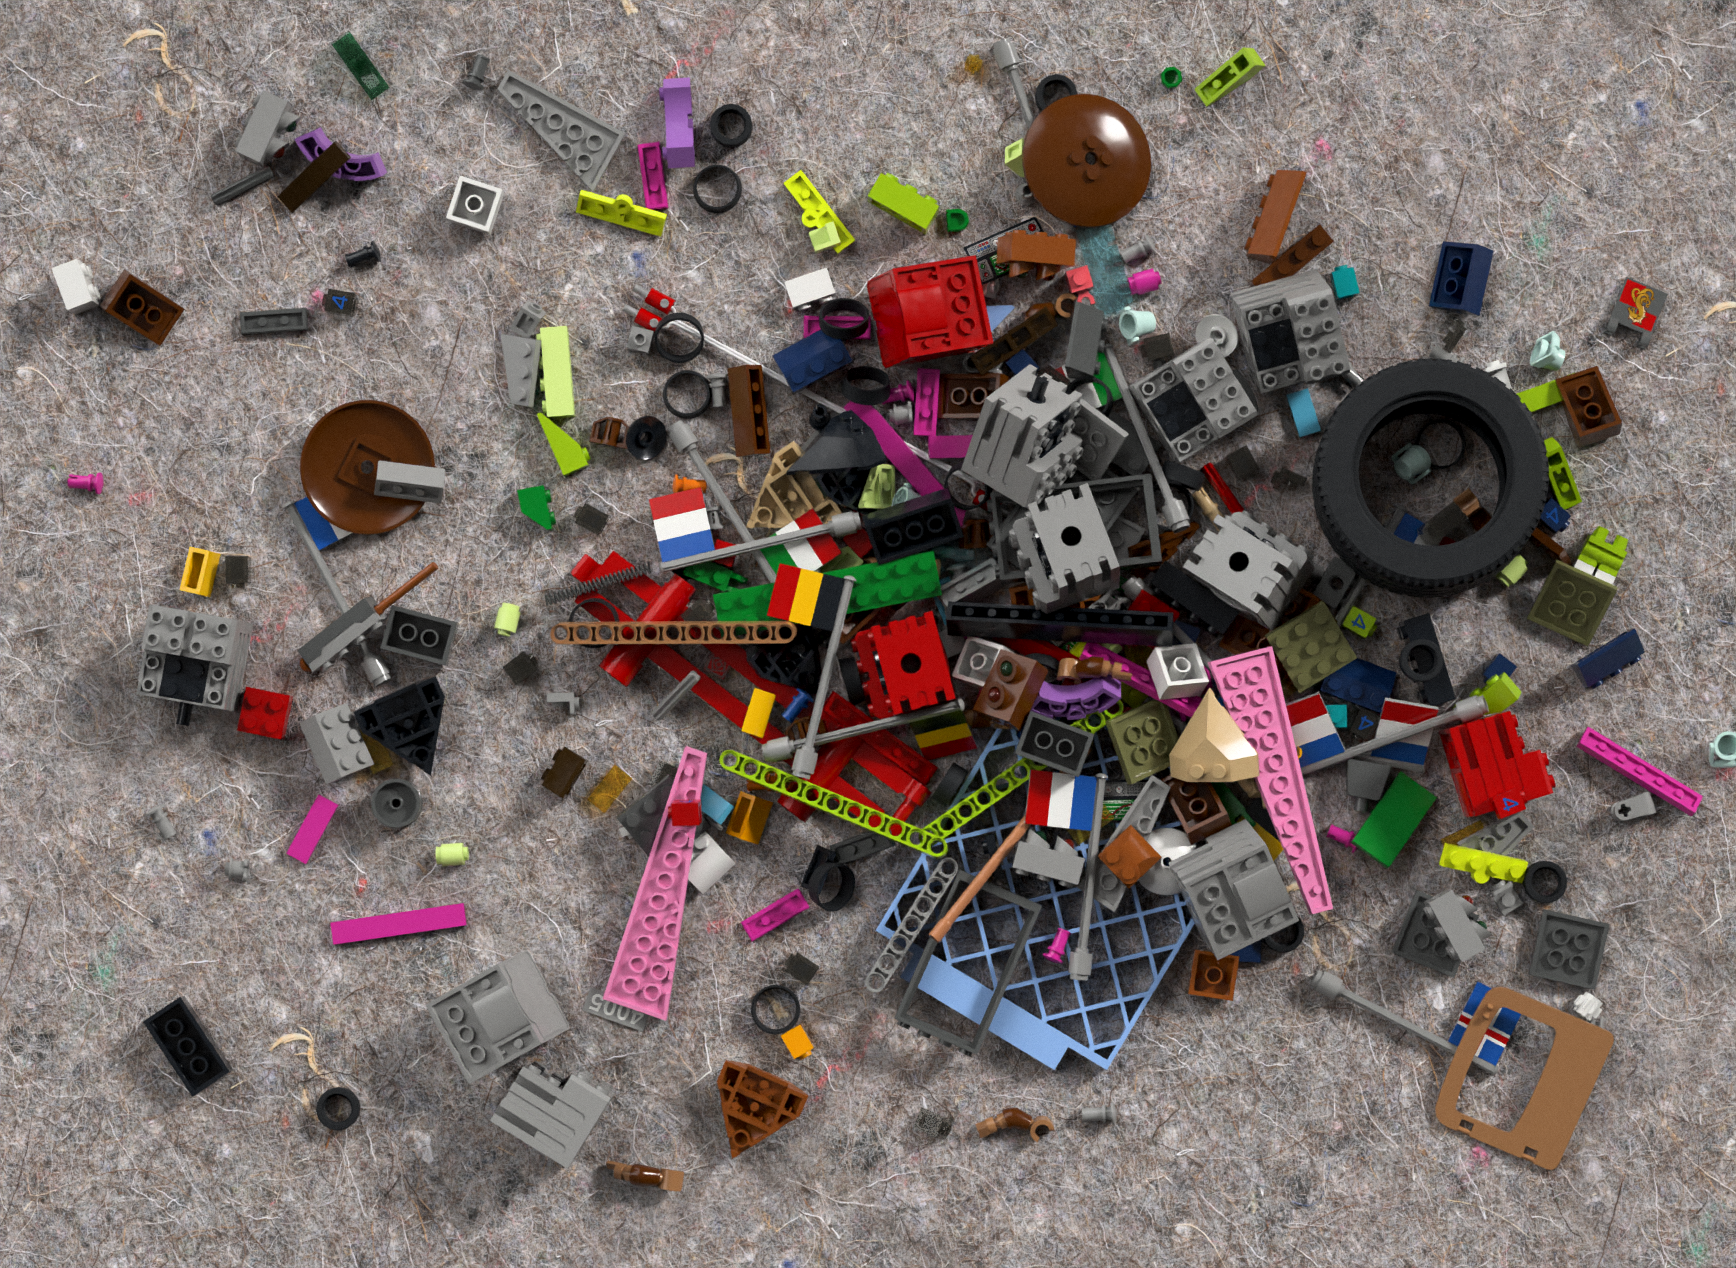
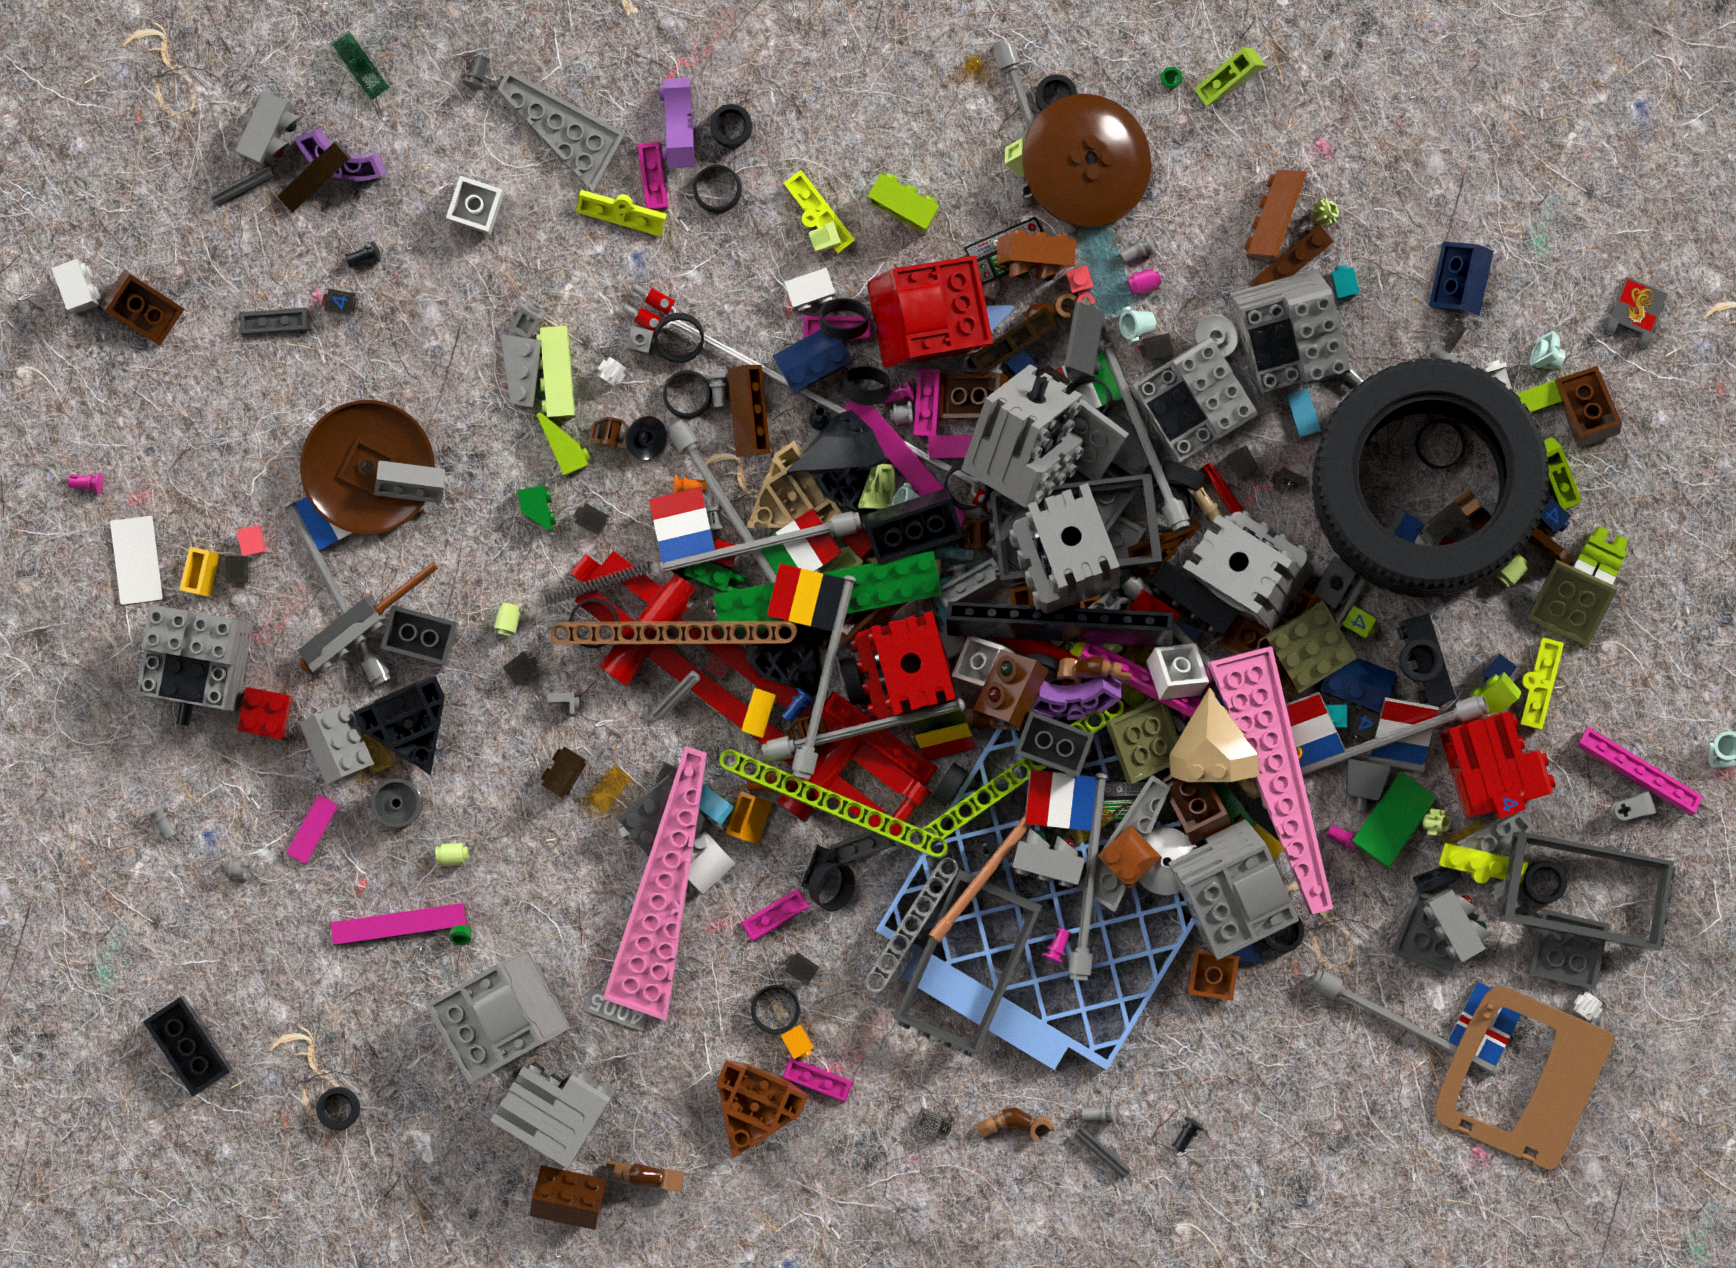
(136, 560): none -> white sticker
(251, 540): none -> coral panel
(460, 935): none -> green tile
(567, 1197): none -> reddish brown piece
(611, 371): none -> white gear
(685, 812): red brick -> none
(817, 1079): none -> dark pink tile
(956, 220): green tile -> none
(1102, 1152): none -> dark grey axle
(1187, 1134): none -> black pin
(1324, 213): none -> yellowish green gear
(1412, 462): light aqua piece -> none
(1431, 879): none -> black plate
(1436, 822): none -> yellowish green gear
(1512, 883): none -> dark grey door
(1541, 683): none -> neon yellow hinge
(1609, 659): dark blue slope -> none

